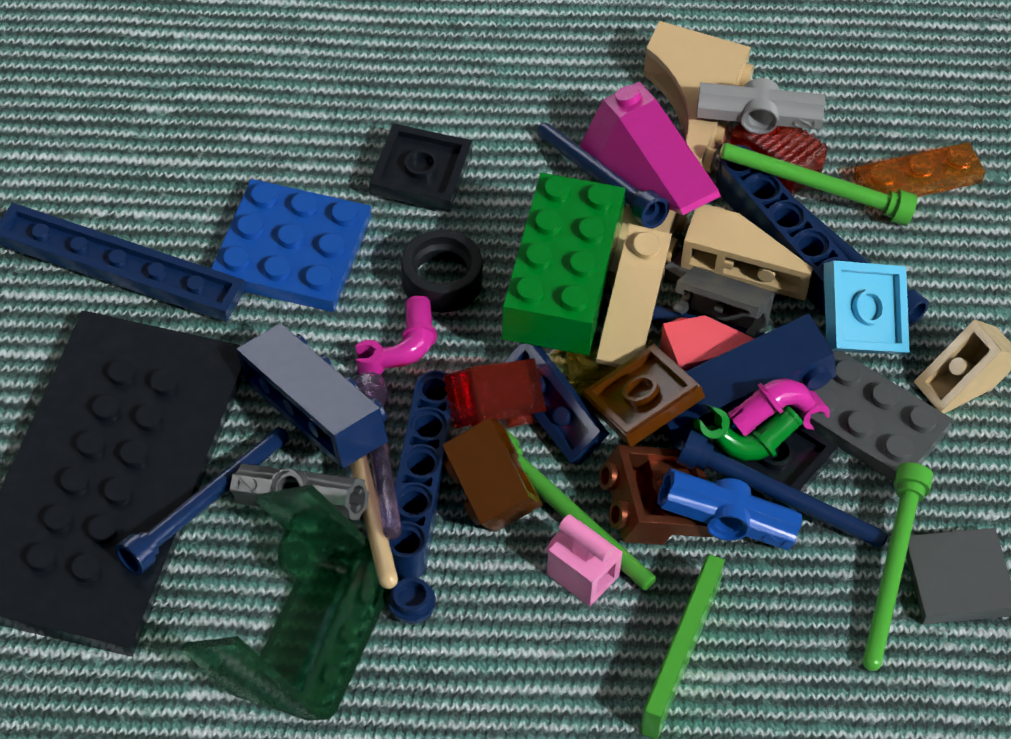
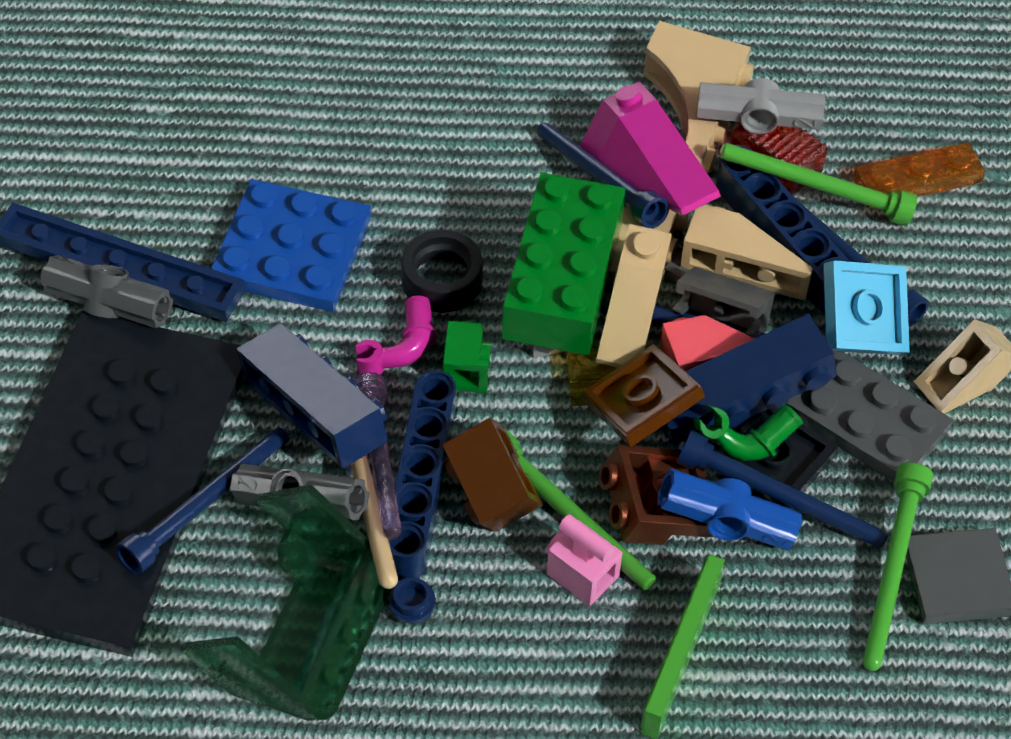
(106, 291): none -> dark grey piece
(421, 167): black plate -> none
(467, 356): none -> green brick
(496, 391): clear red brick -> none
(567, 415): dark blue plate -> none
(773, 398): dark pink piece -> none

